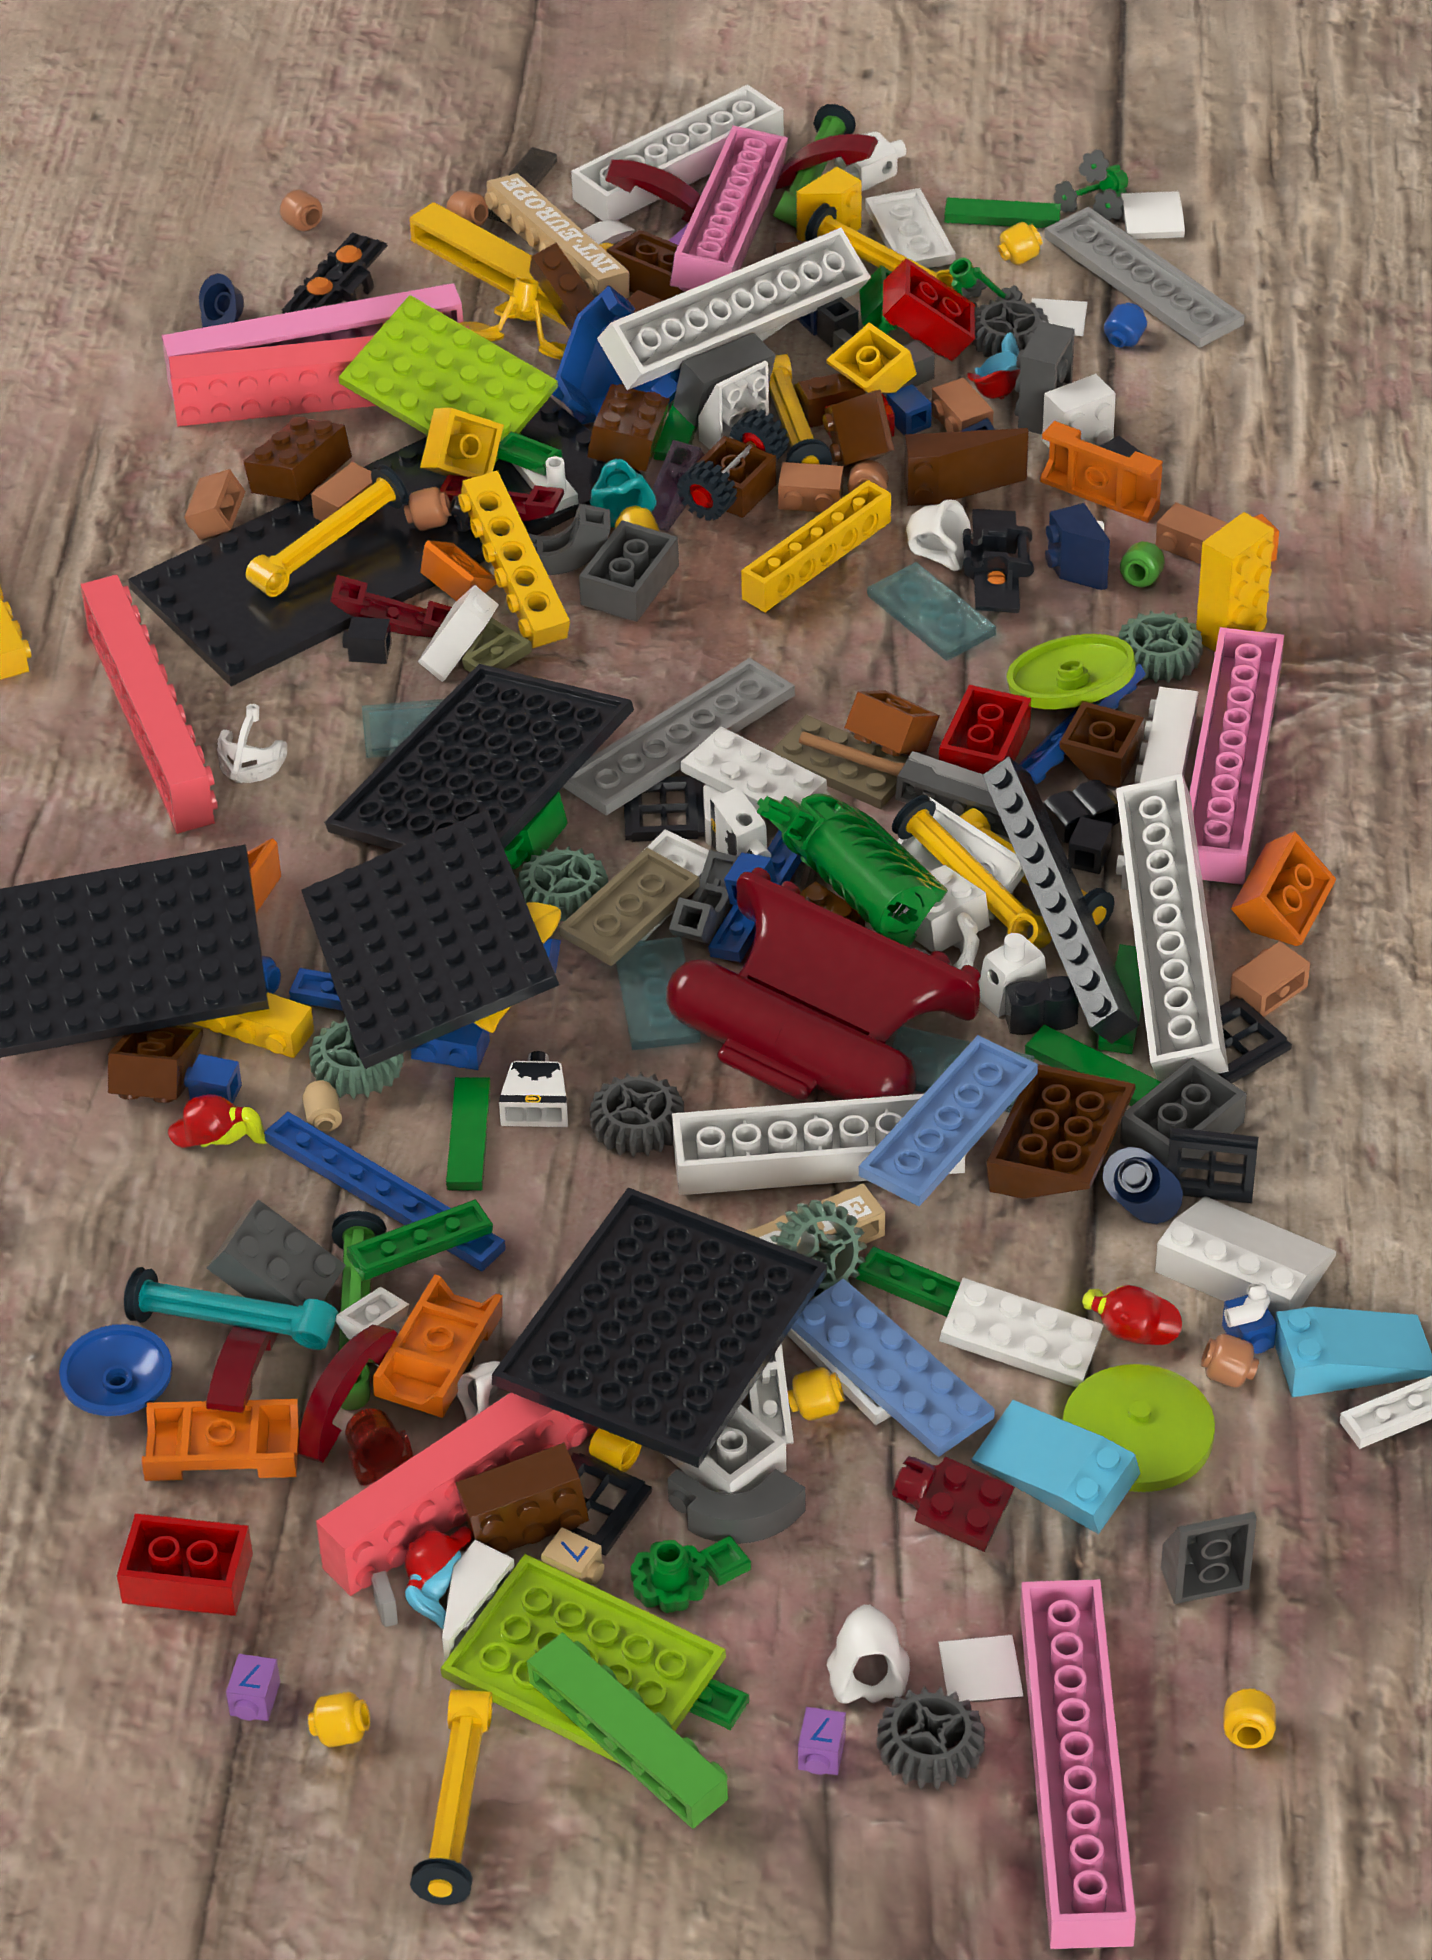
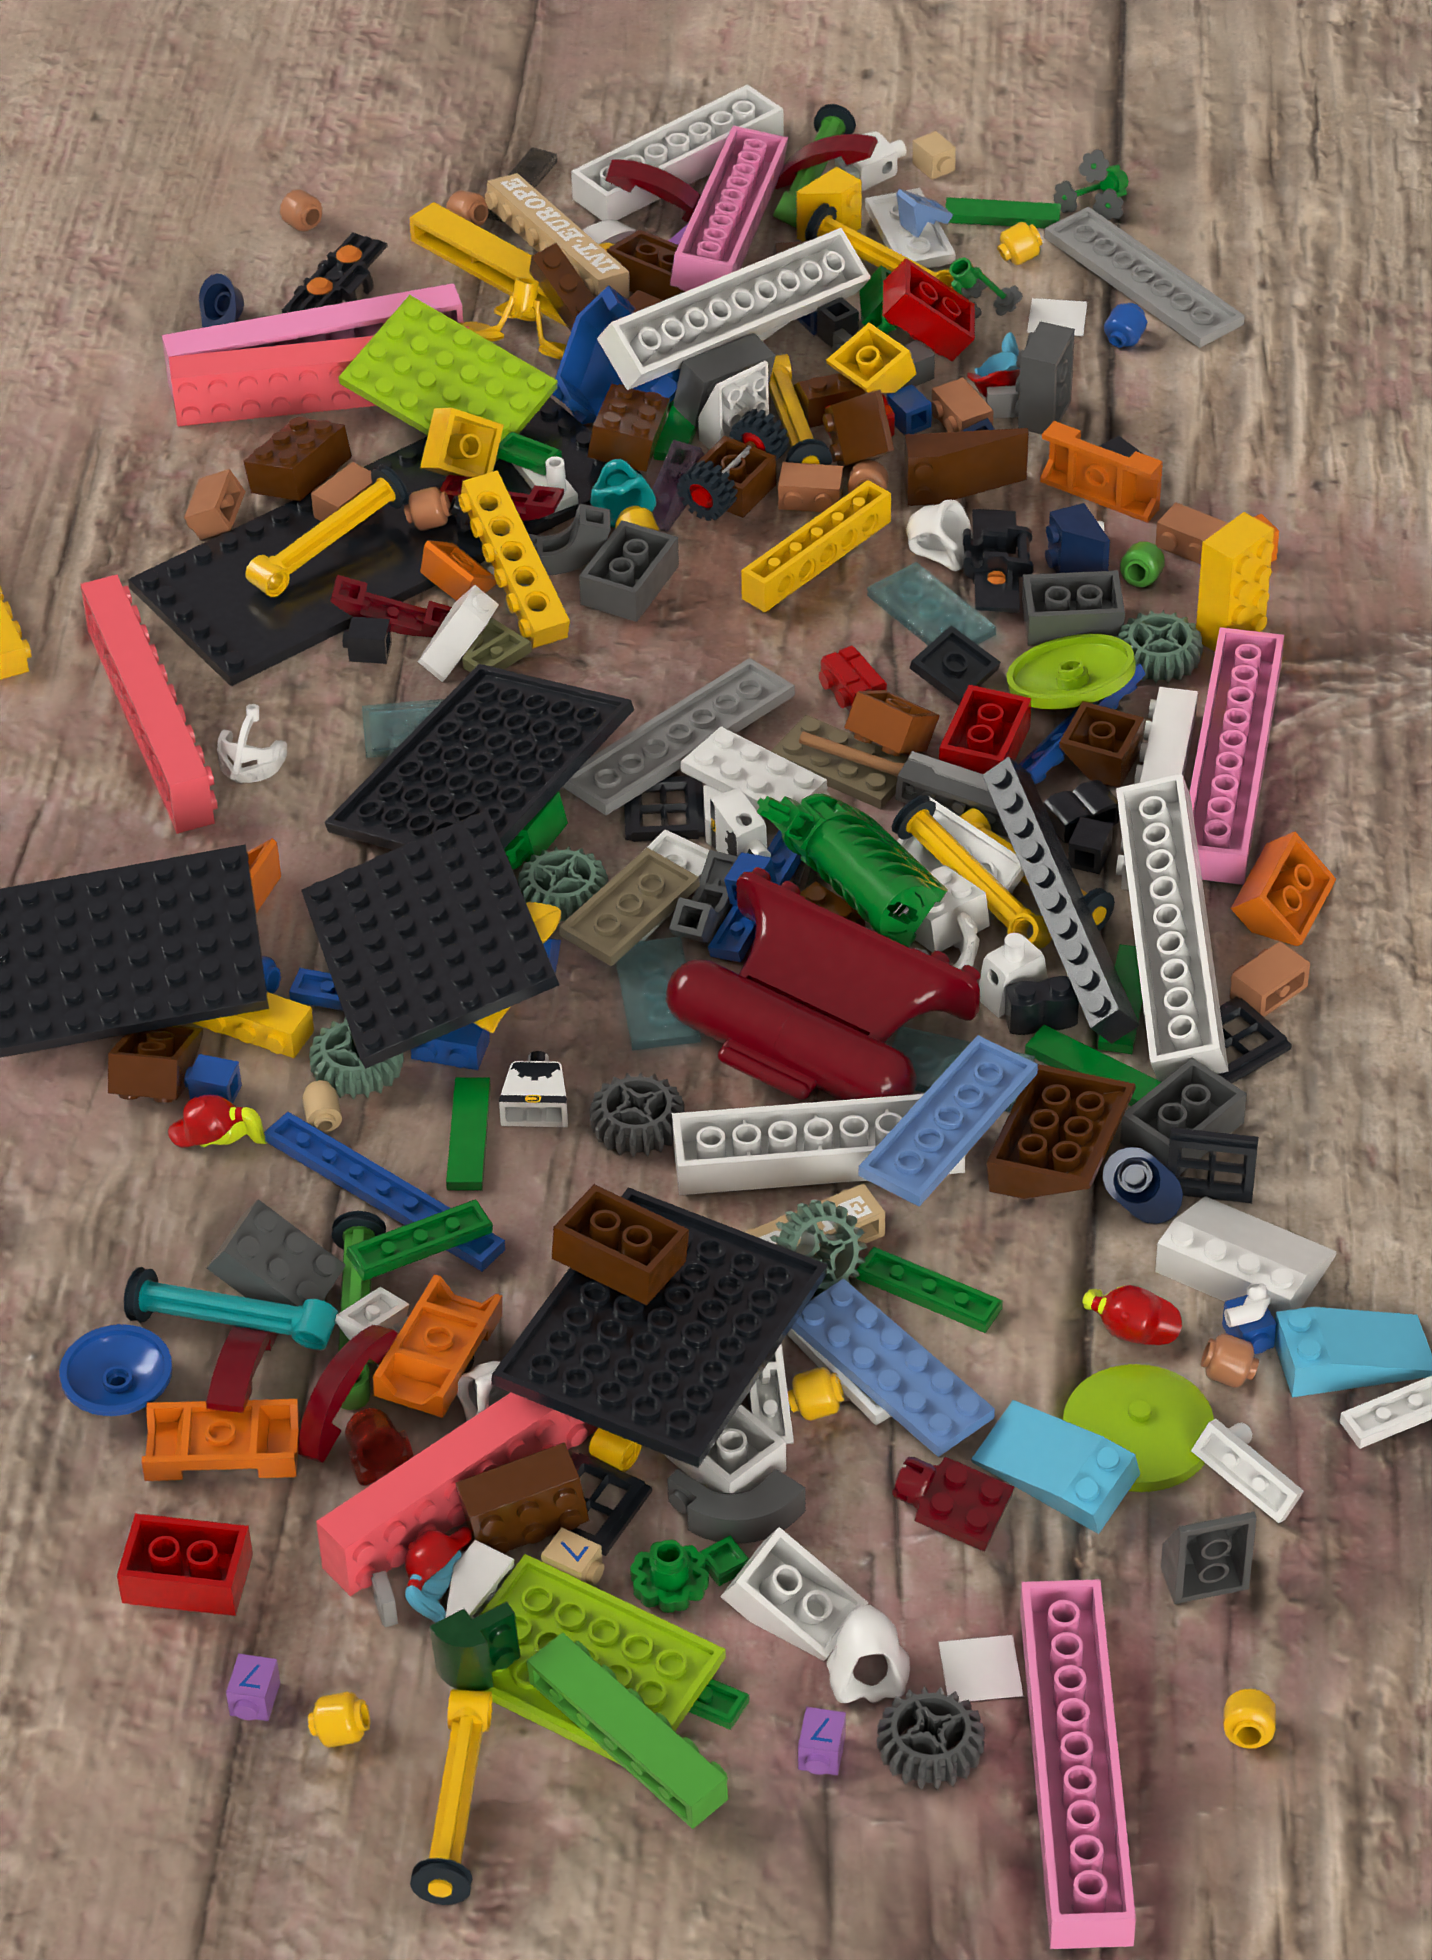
(472, 1649): none -> dark green brick
(620, 1244): none -> reddish brown brick
(793, 1595): none -> white slope
(847, 674): none -> red brick
(918, 210): none -> medium blue slope
(934, 155): none -> tan brick
(954, 663): none -> black plate
(1002, 317): dark grey gear -> none
(1002, 401): none -> light grey tile
(1021, 1332): white plate -> none
(1072, 605): none -> dark grey brick
(1084, 406): white brick -> none
(1153, 215): white slope -> none
(1231, 1457): none -> white piece

